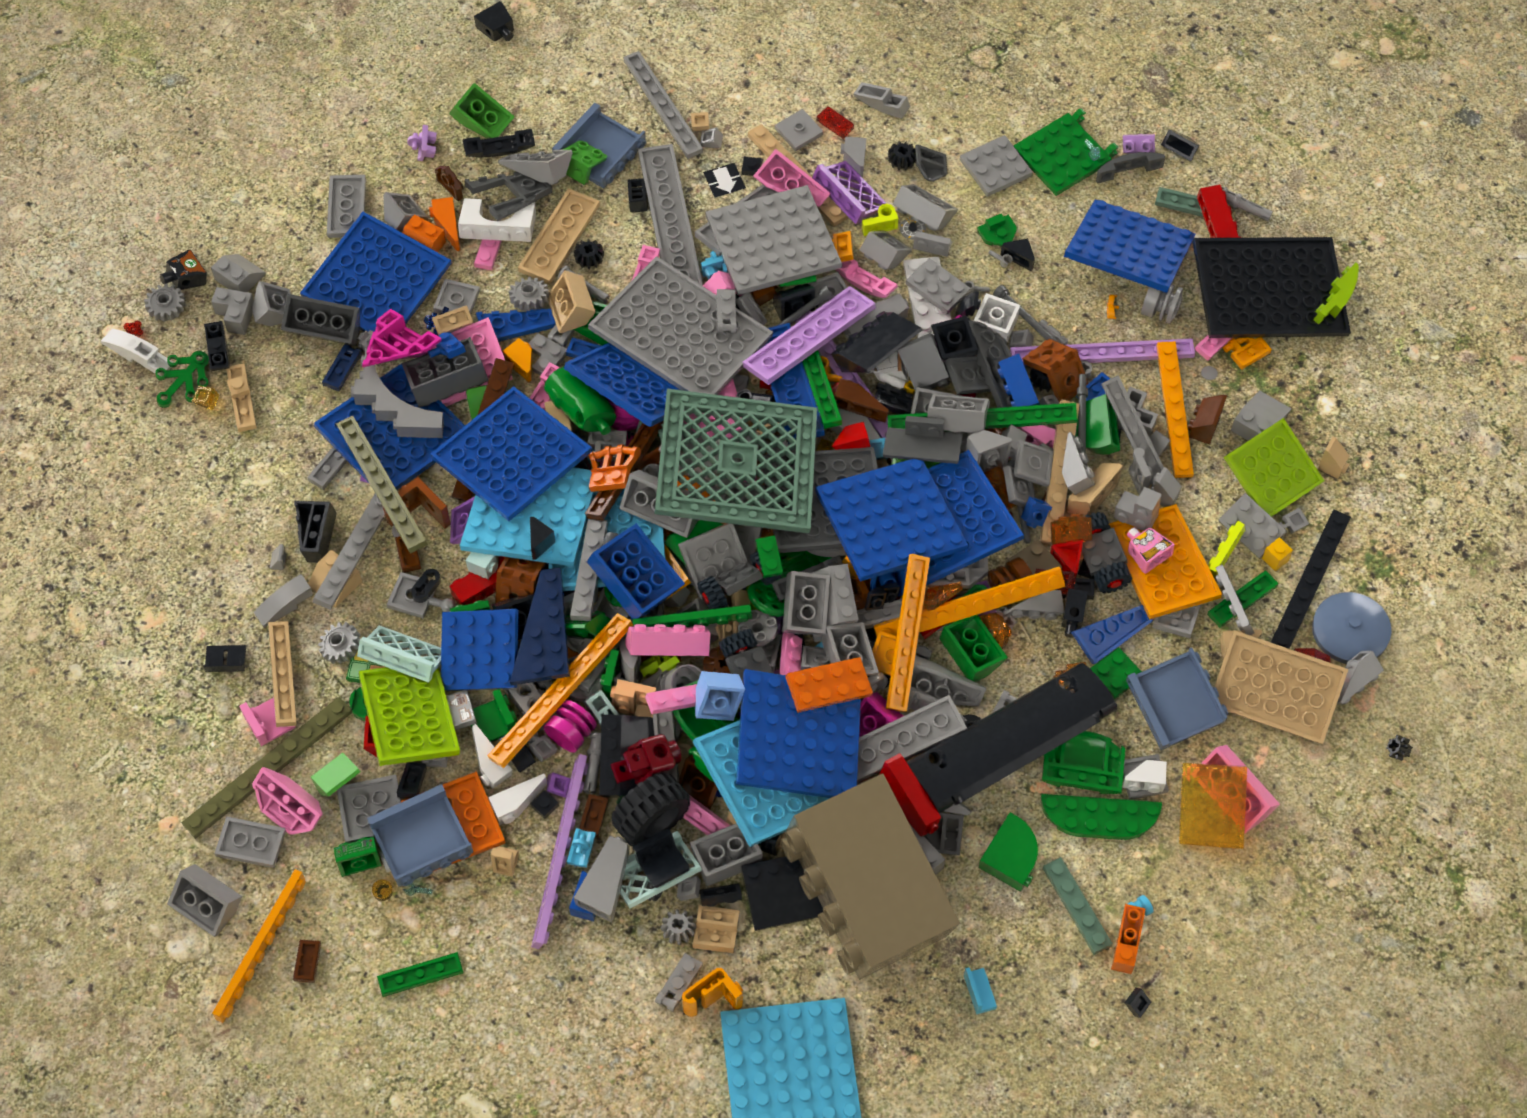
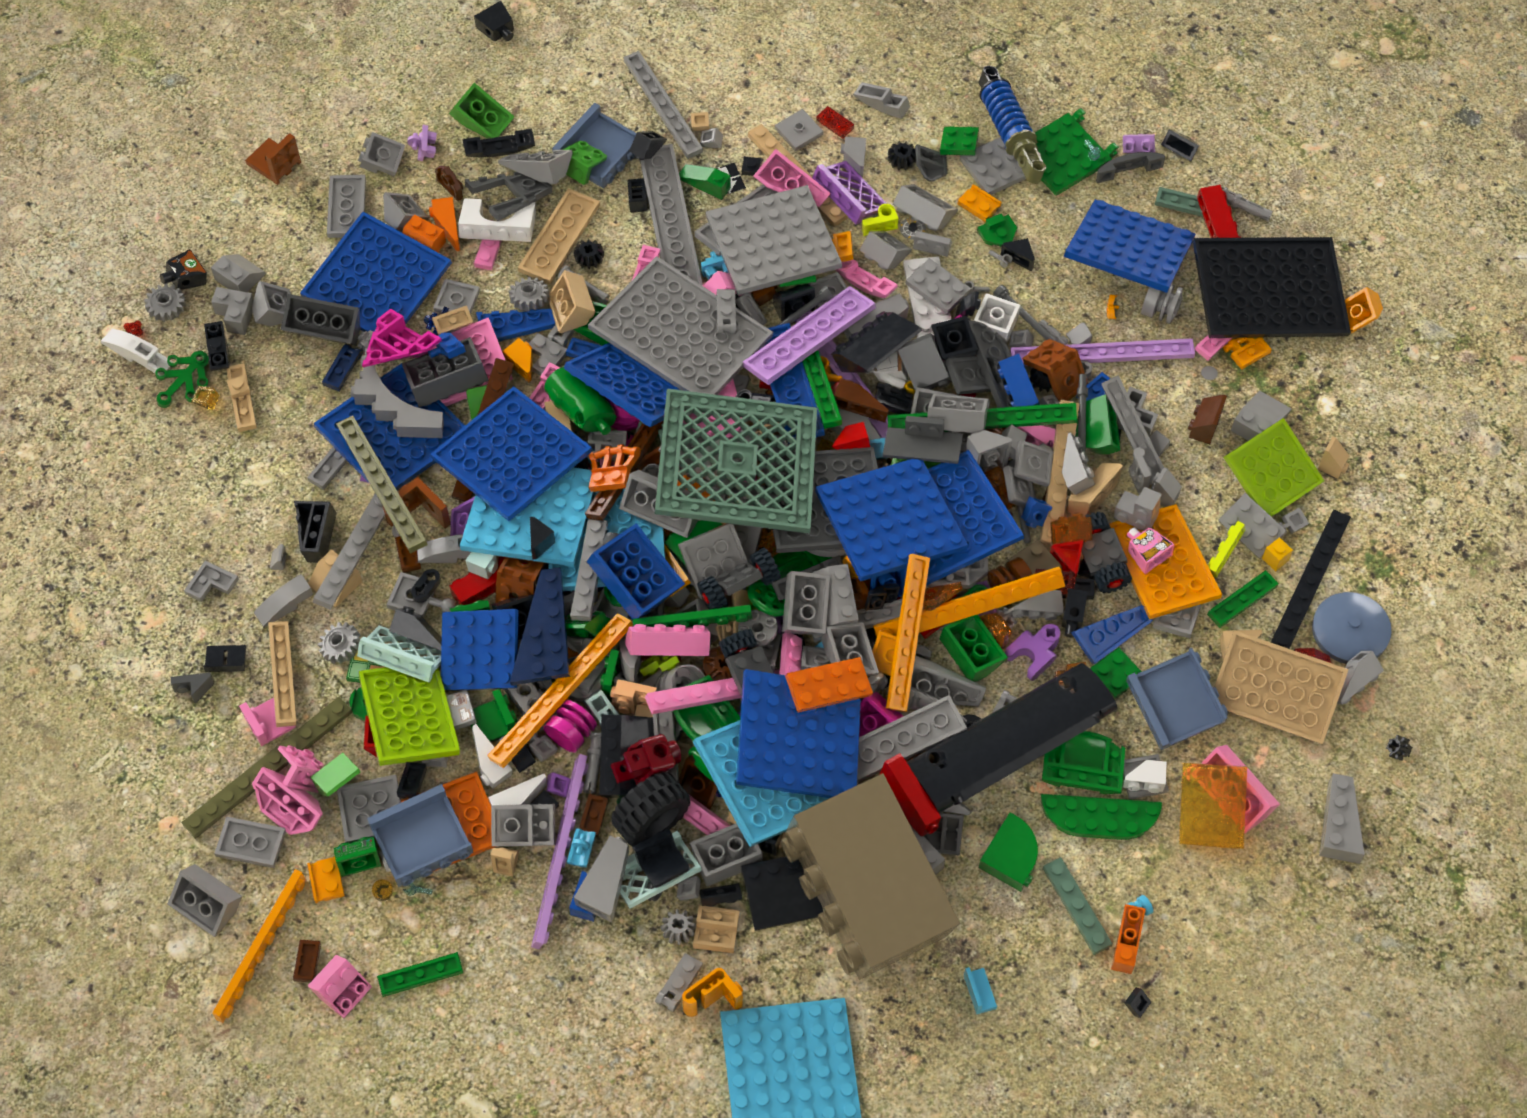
(196, 683): none -> dark grey slope
(208, 577): none -> light grey plate
(279, 158): none -> dark orange bracket
(302, 768): none -> bright pink bracket
(325, 880): none -> light orange plate
(340, 986): none -> bright pink slope
(381, 154): none -> light grey plate
(414, 627): none -> slope
(442, 550): none -> light grey slope
(523, 825): none -> light grey slope
(646, 144): none -> black slope
(706, 179): none -> green slope
(718, 695): light blue slope -> none
(769, 556): green plate -> none
(959, 140): none -> green plate
(979, 203): none -> light orange plate
(1011, 123): none -> piece
(1037, 647): none -> medium lavender piece
(1080, 334): none -> light grey slope
(1174, 410): light orange plate -> none
(1230, 594): light grey plate -> none
(1340, 293): lime slope -> none
(1341, 823): none -> light grey wedge
(1363, 308): none -> light orange slope

